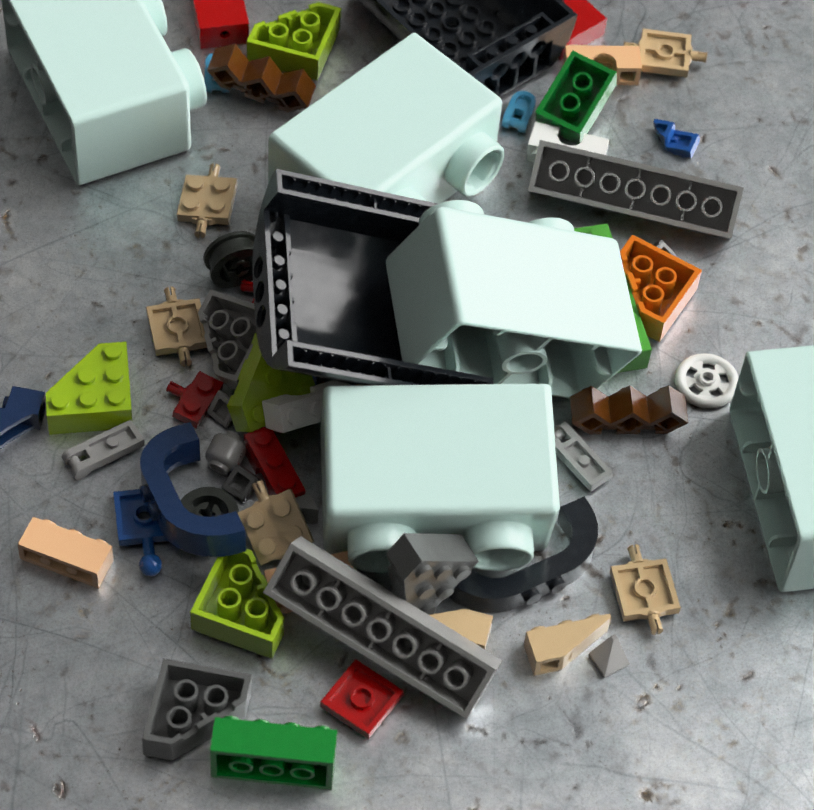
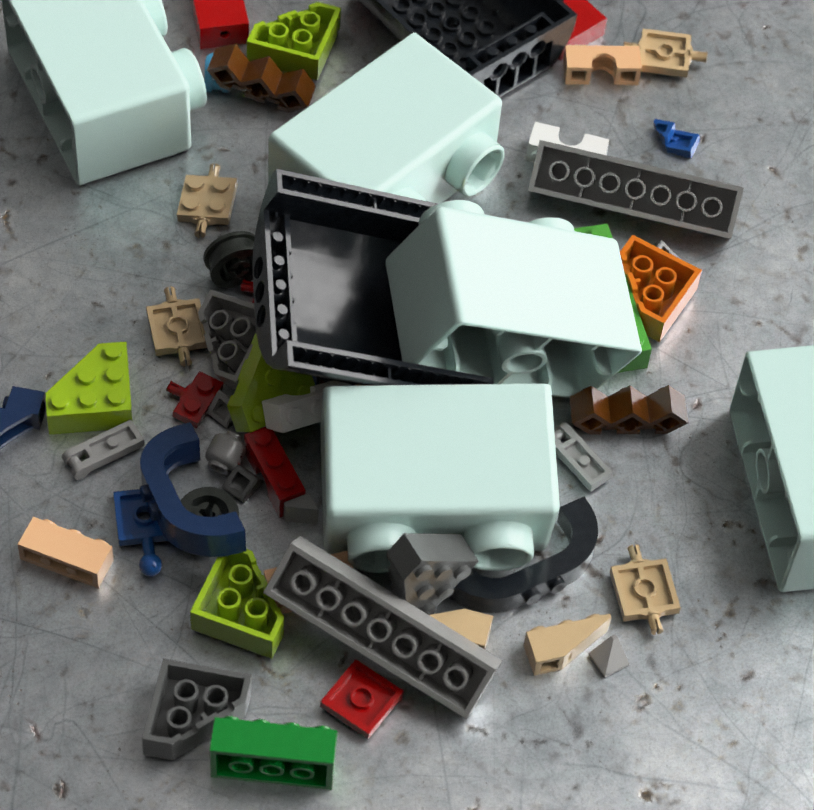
(273, 523): tan plate -> none
(523, 105): dark azure plate -> none
(576, 96): green brick -> none
(704, 398): white plate -> none

